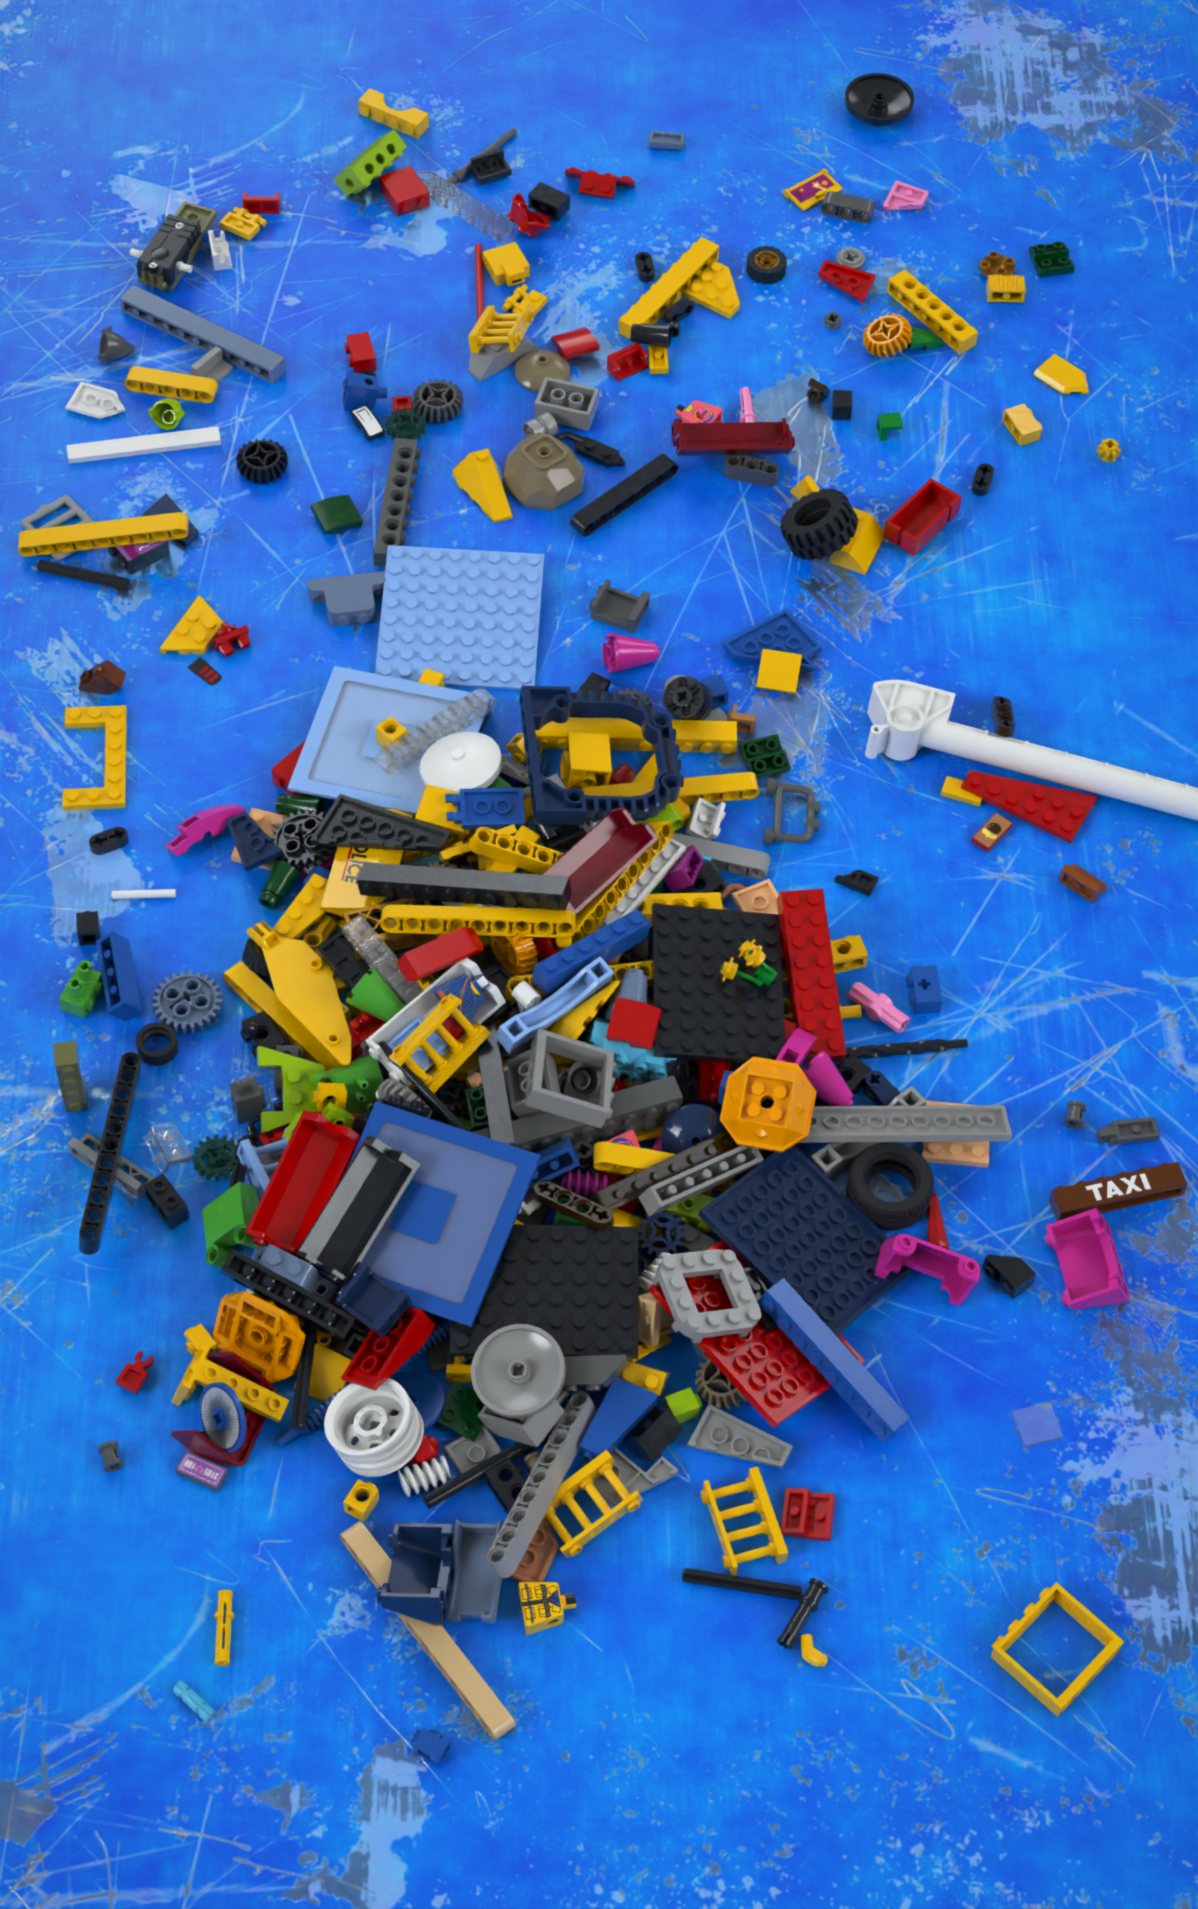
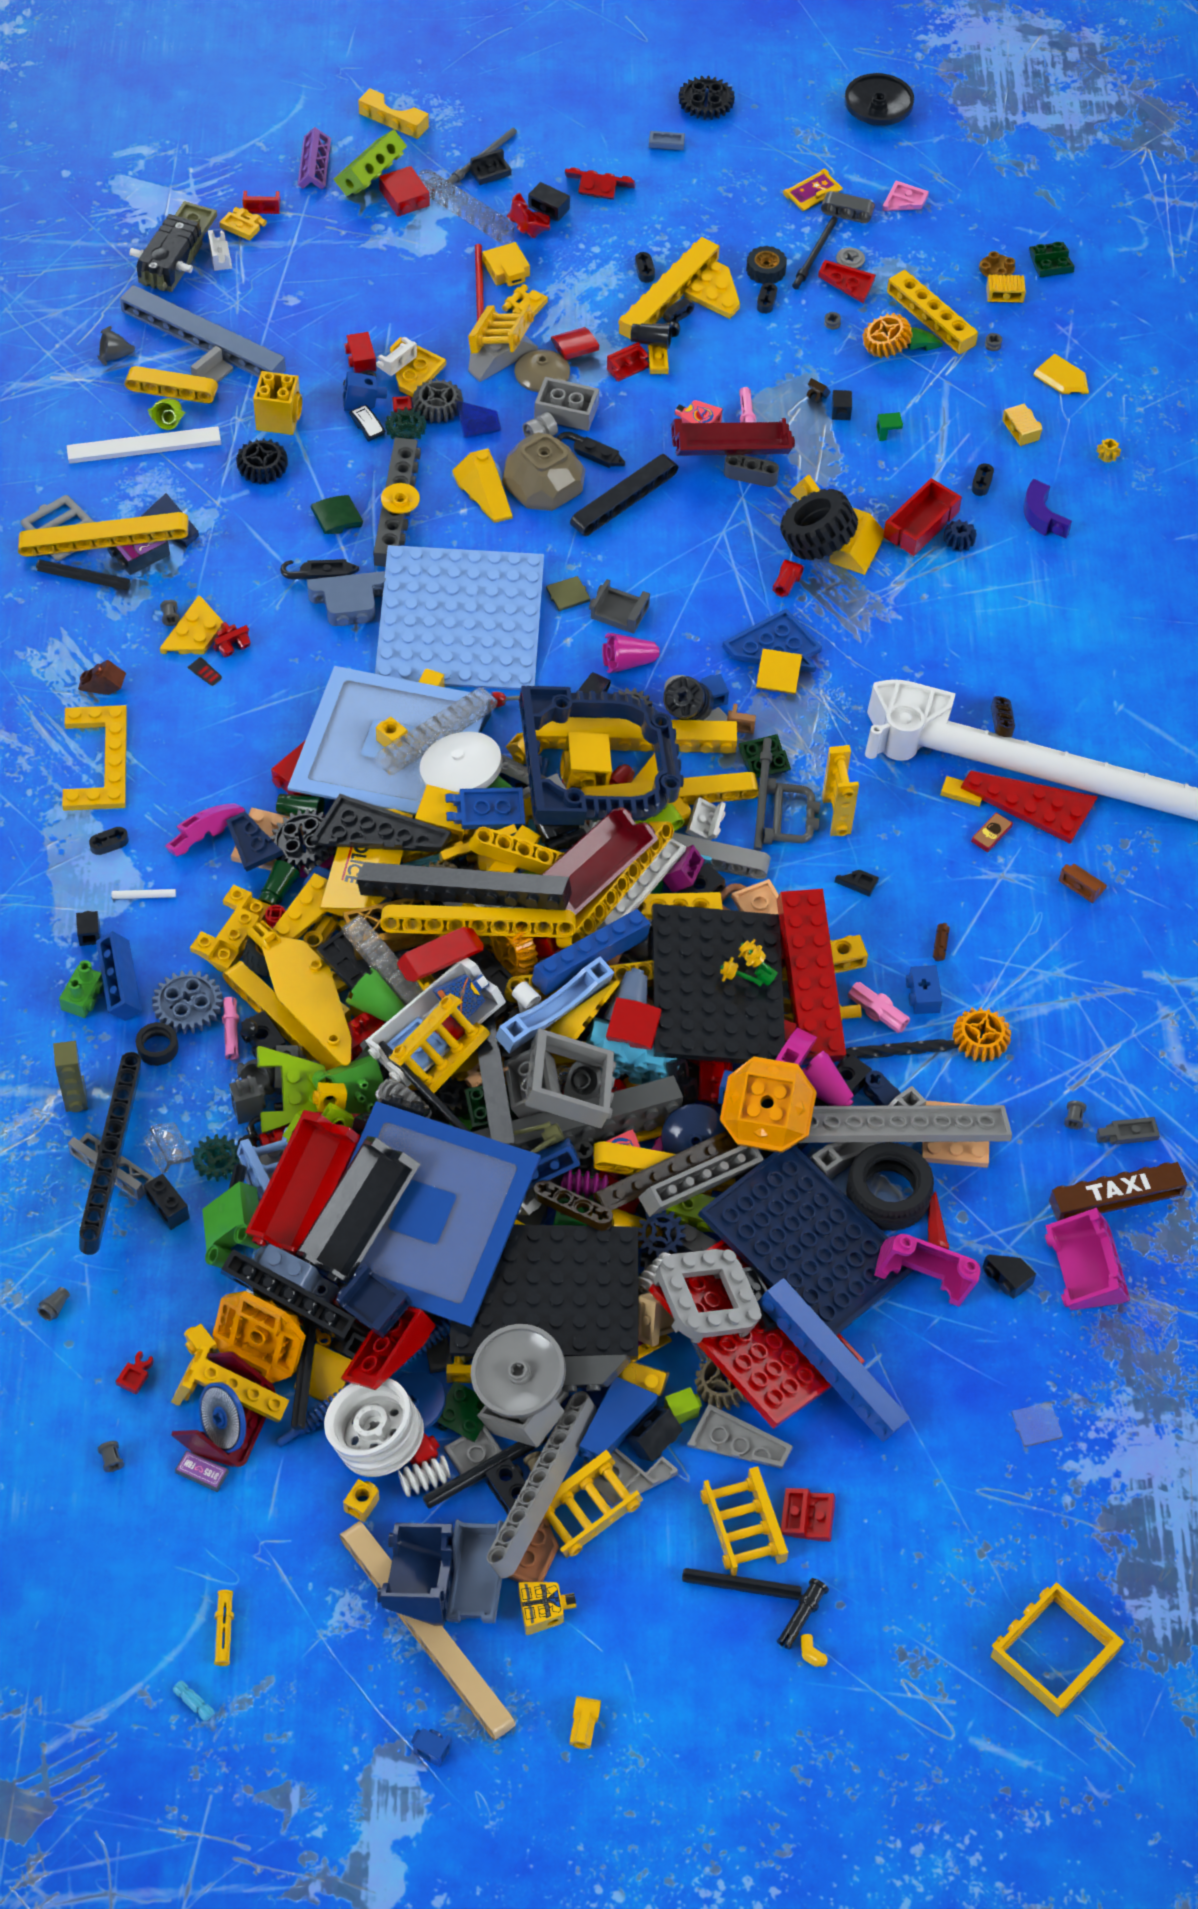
(52, 1305): none -> dark grey cone
(95, 401): white tile -> none
(169, 610): none -> dark grey bush
(230, 1026): none -> bright pink pin
(231, 941): none -> yellow bracket
(263, 1076): none -> dark grey hat
(273, 914): none -> red wheel
(277, 403): none -> yellow brick
(310, 156): none -> medium lavender fence
(320, 569): none -> black plate
(398, 358): none -> white hinge
(400, 498): none -> yellow dish
(419, 370): none -> yellow plate
(477, 419): none -> clear blue wing
(501, 698): none -> red hinge
(551, 1135): none -> olive plant
(568, 593): none -> olive piece
(585, 1716): none -> yellow piece
(719, 98): none -> black gear
(764, 297): none -> black beam
(765, 759): none -> dark grey bar
(789, 574): none -> red piece
(802, 273): none -> black bar
(839, 790): none -> yellow fence
(941, 942): none -> reddish brown axle
(959, 535): none -> dark blue gear
(968, 1032): none -> light orange gear
(993, 342): none -> dark grey bush
(1039, 515): none -> dark purple arch

